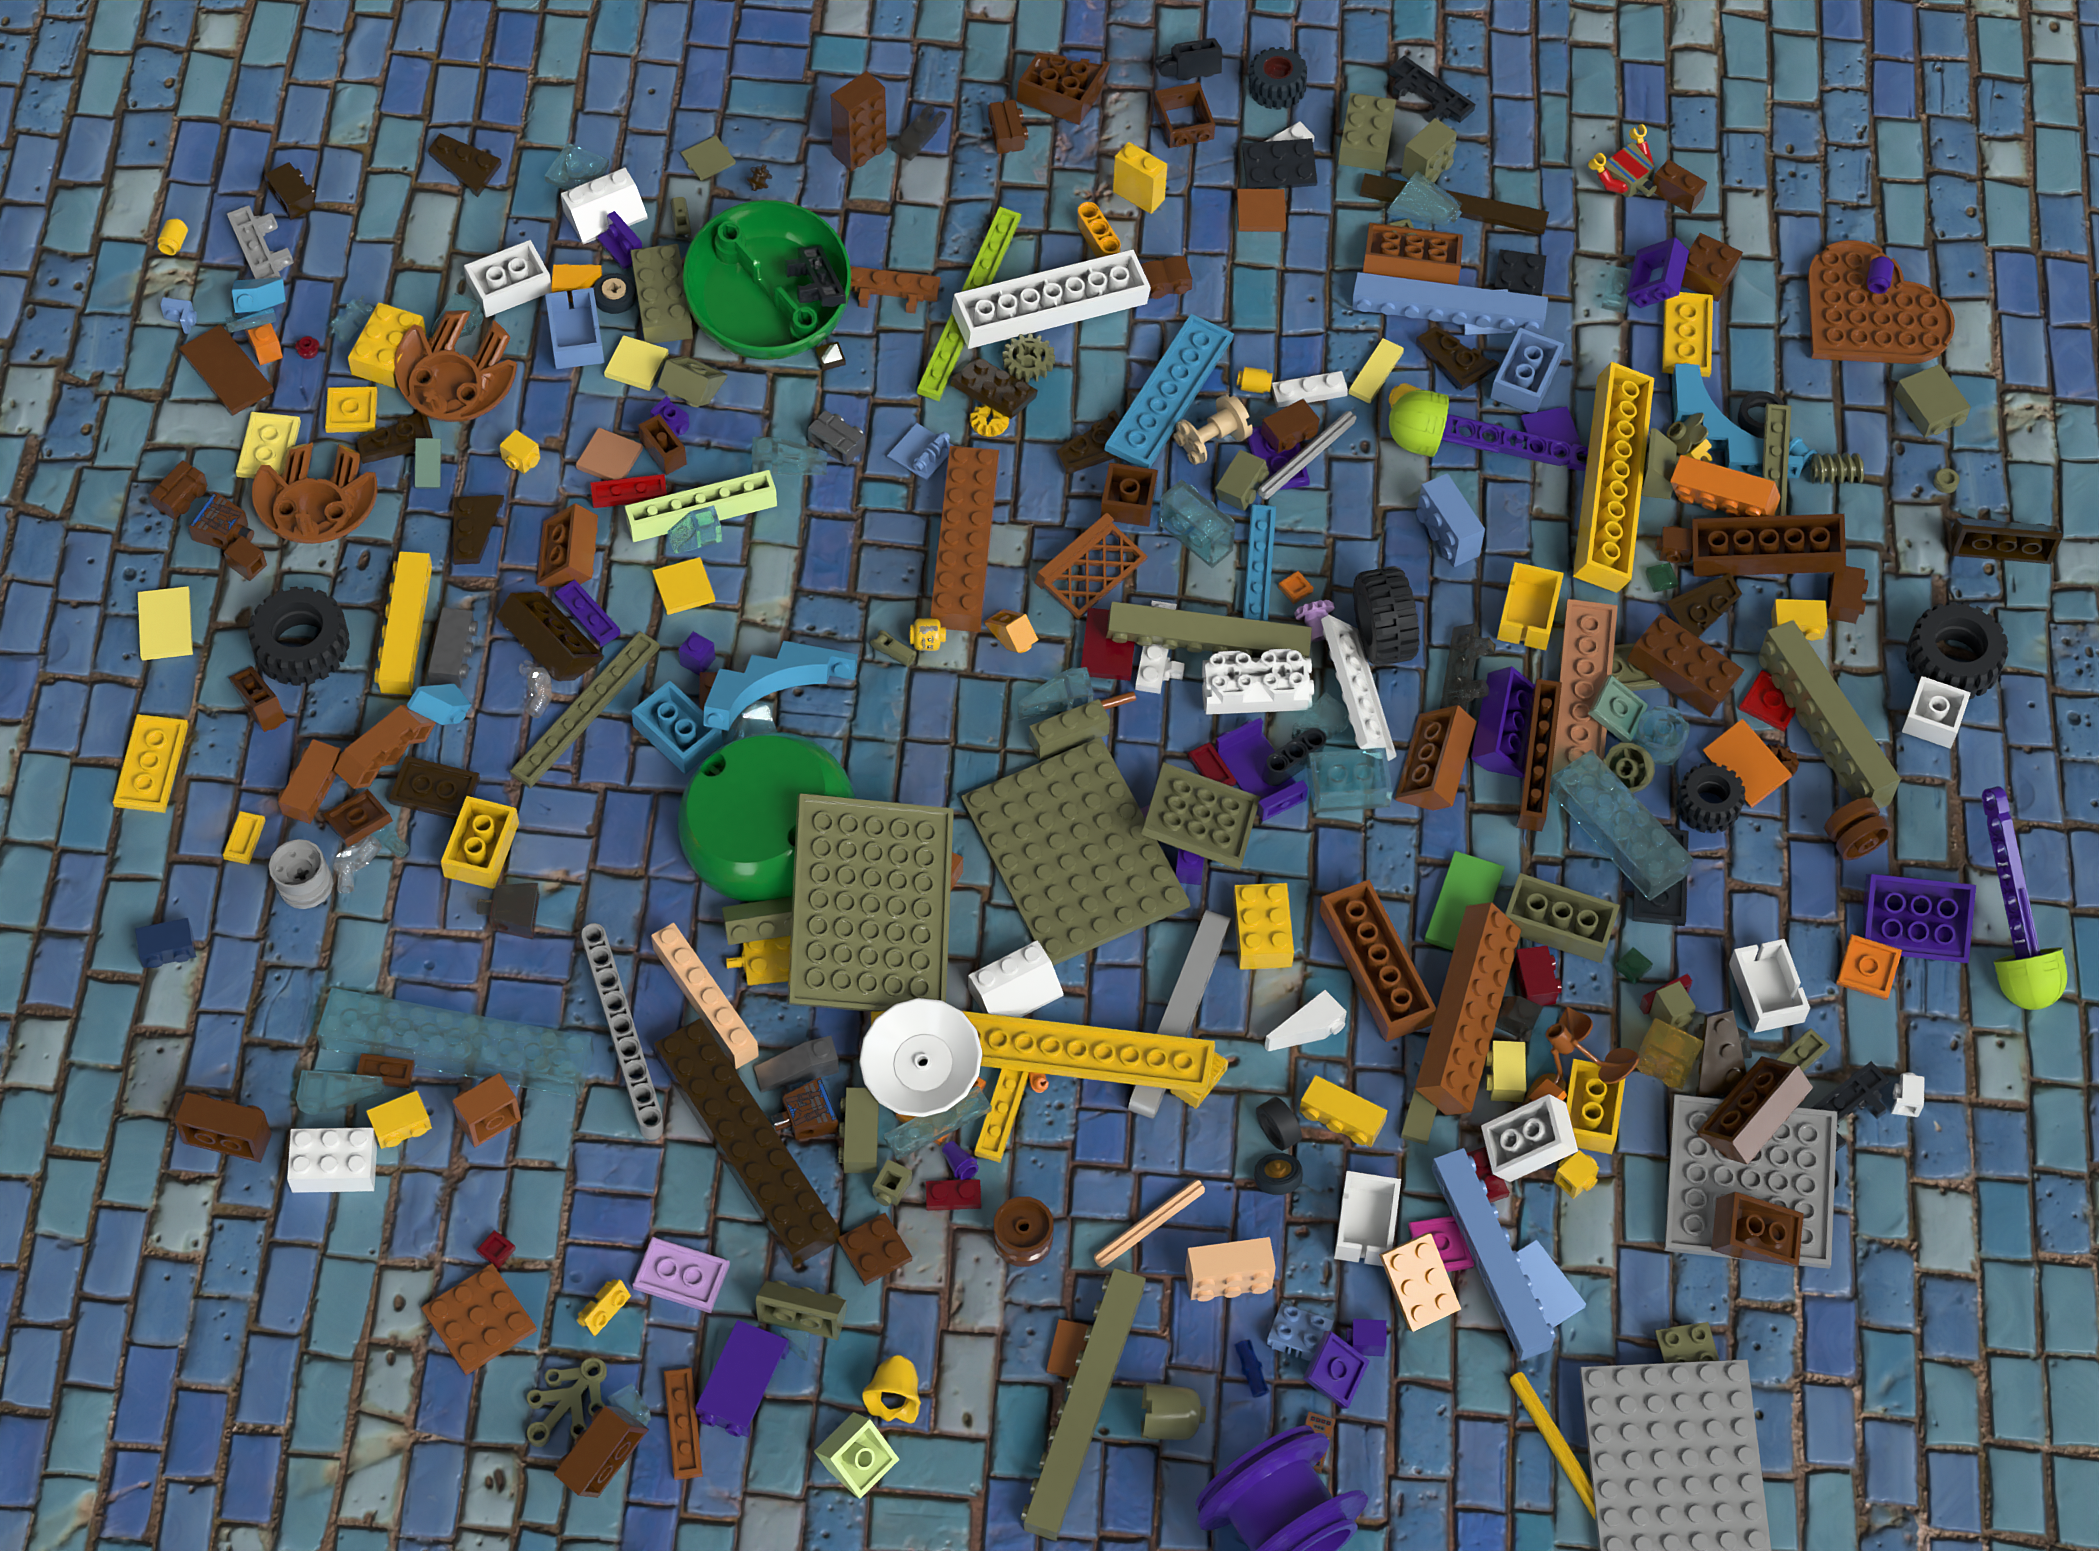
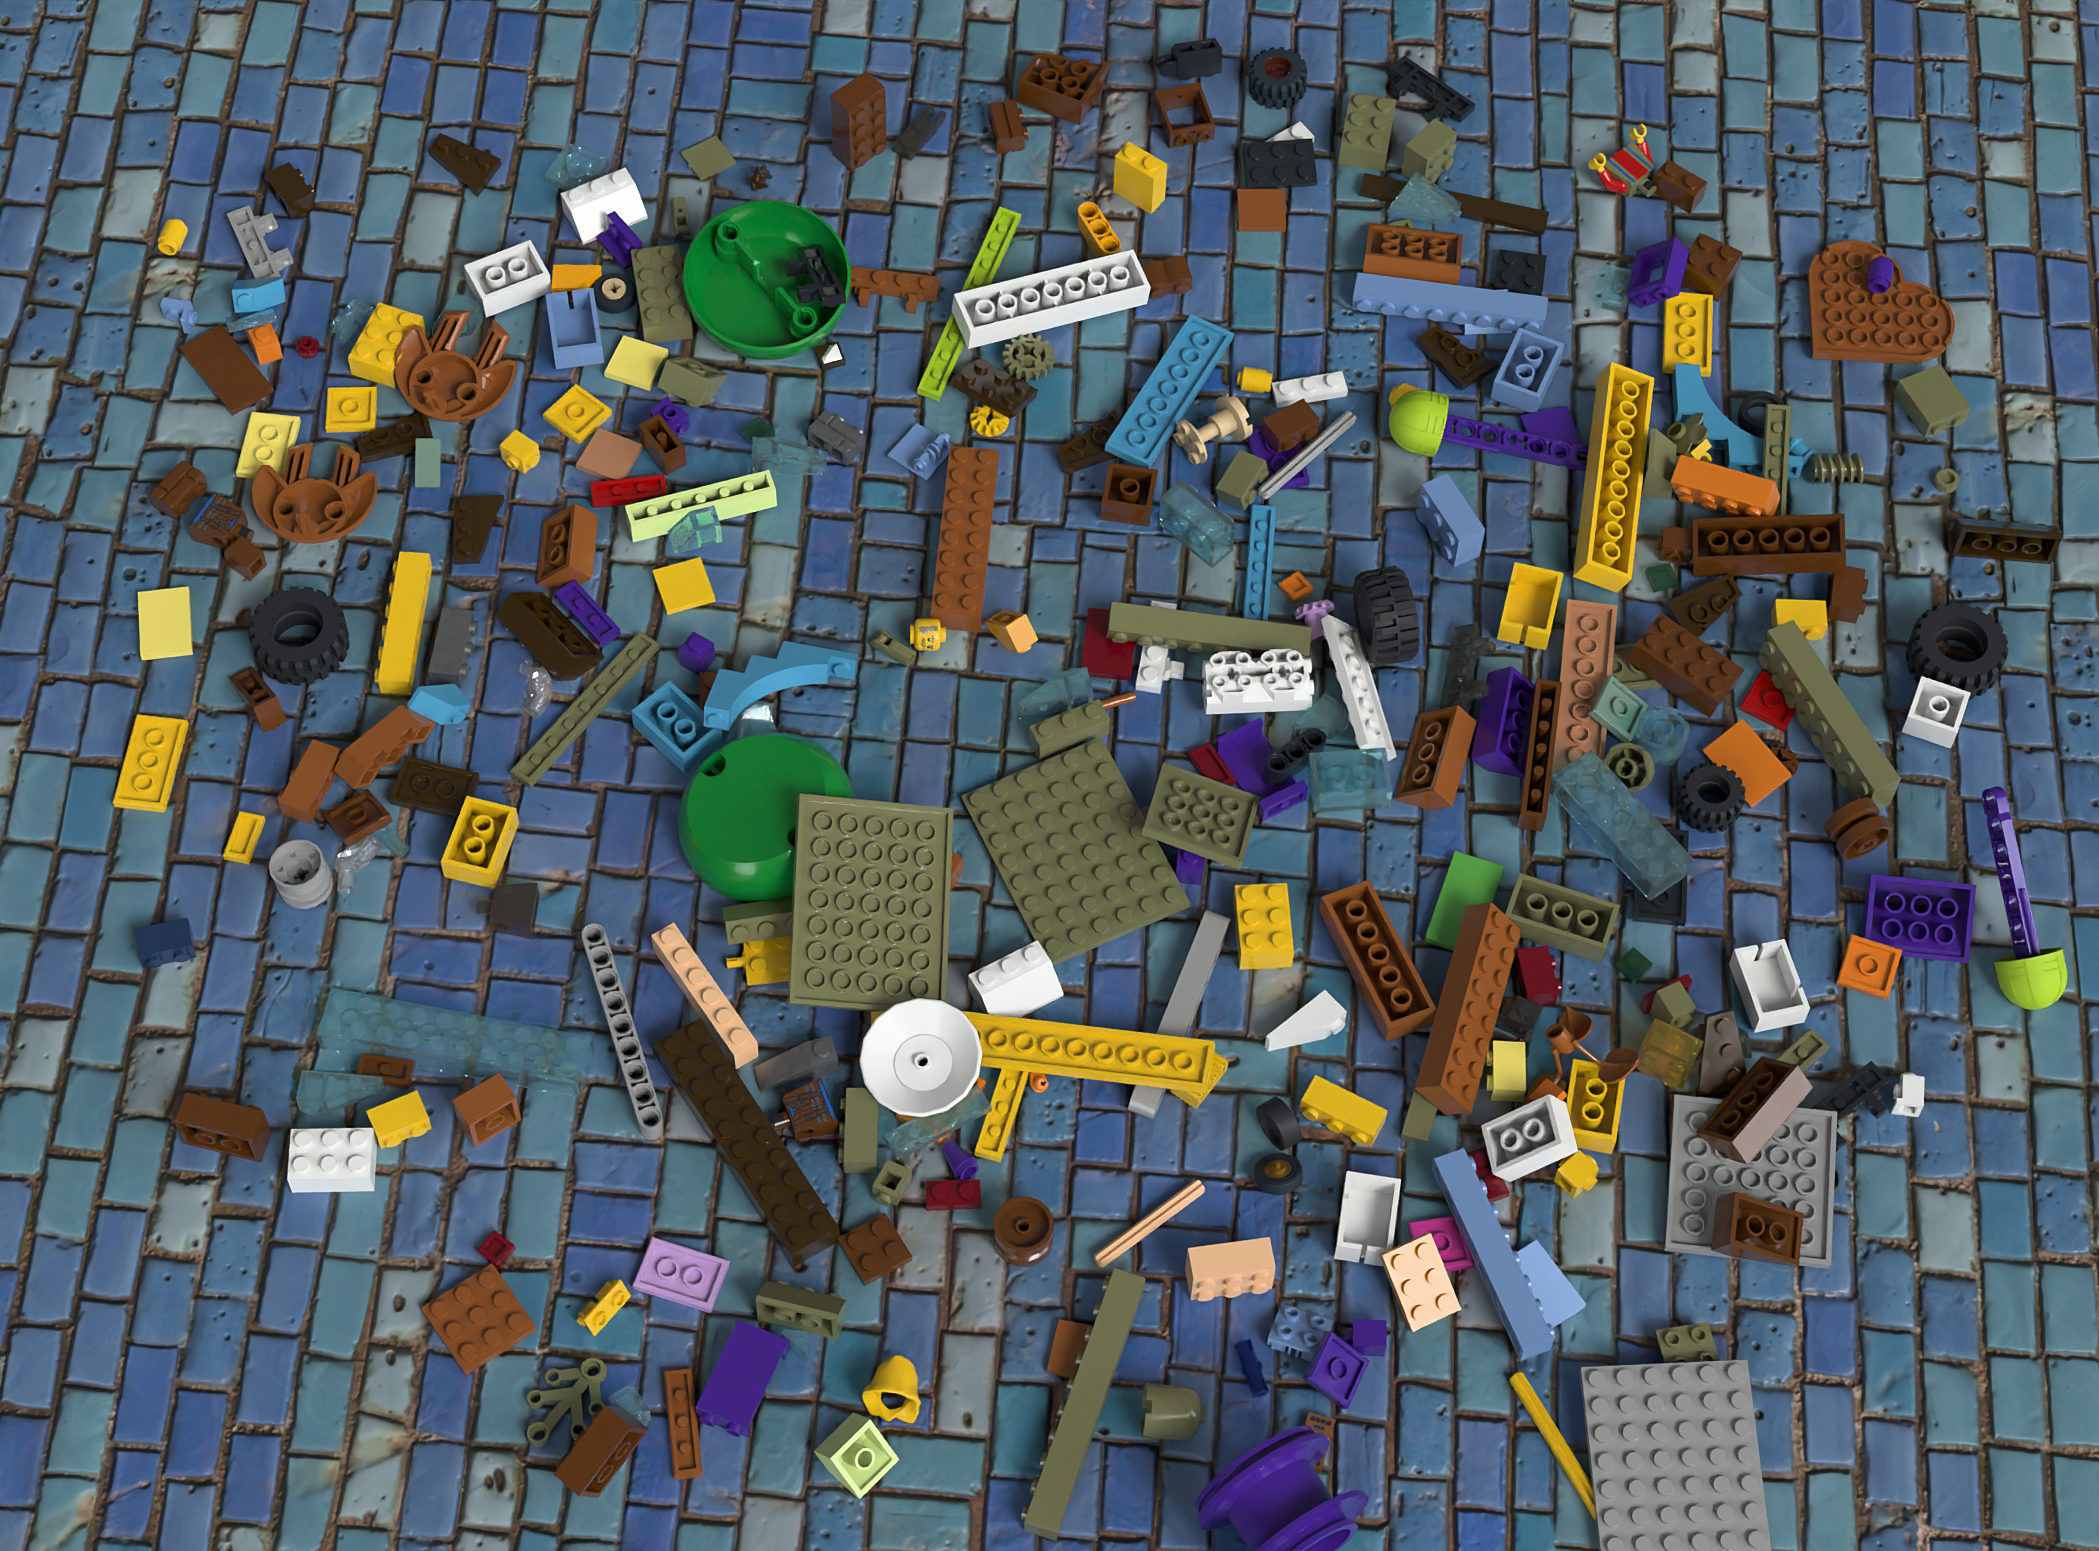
(577, 414): none -> yellow tile
(757, 428): none -> clear green plate
(1075, 552): dark orange fence -> none
(1376, 371): light yellow tile -> none

